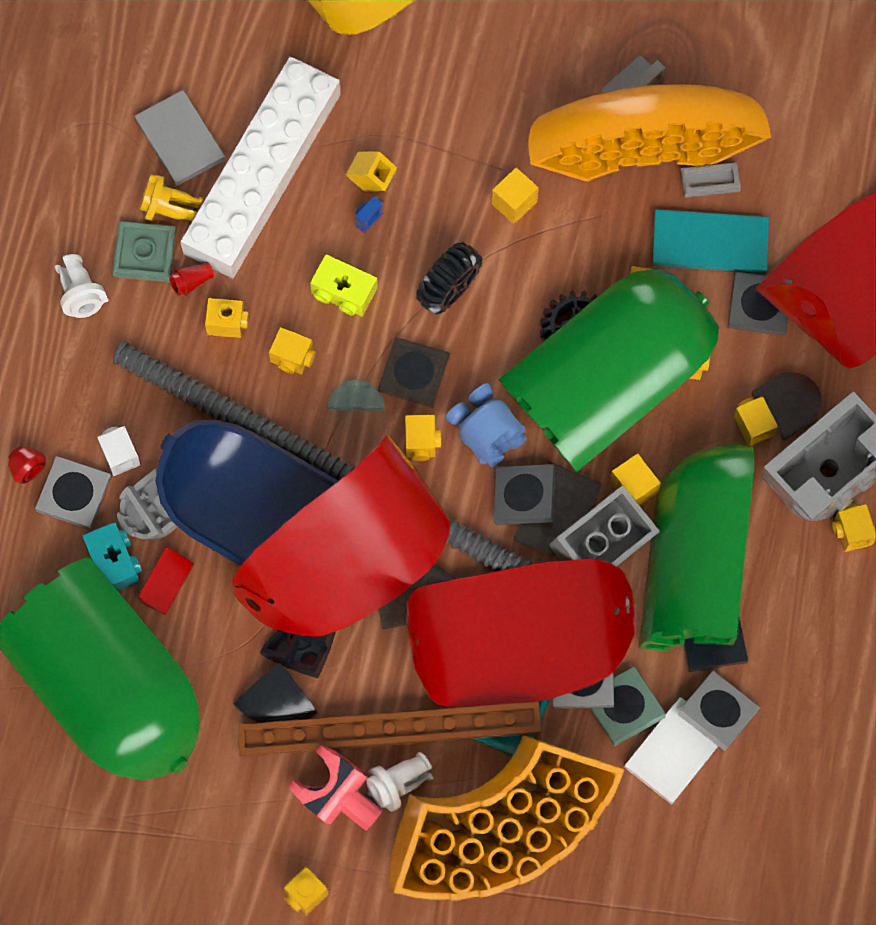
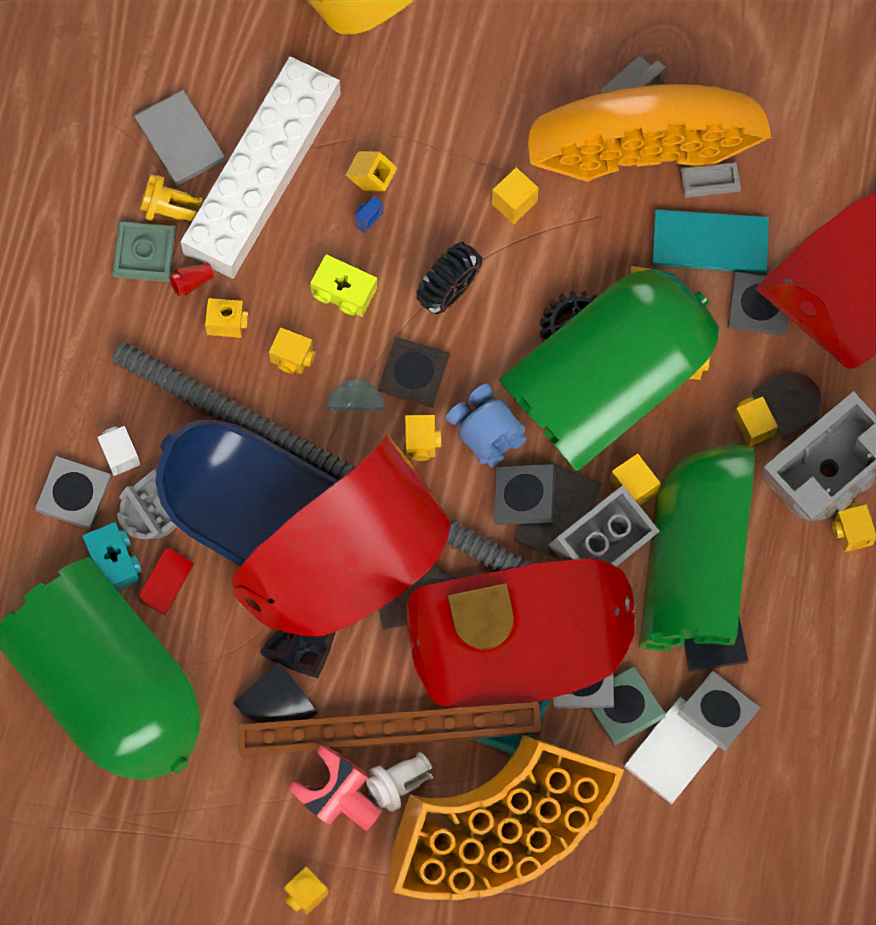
(25, 464): red cone -> none
(81, 295): white piece -> none
(483, 616): none -> pearl gold tile

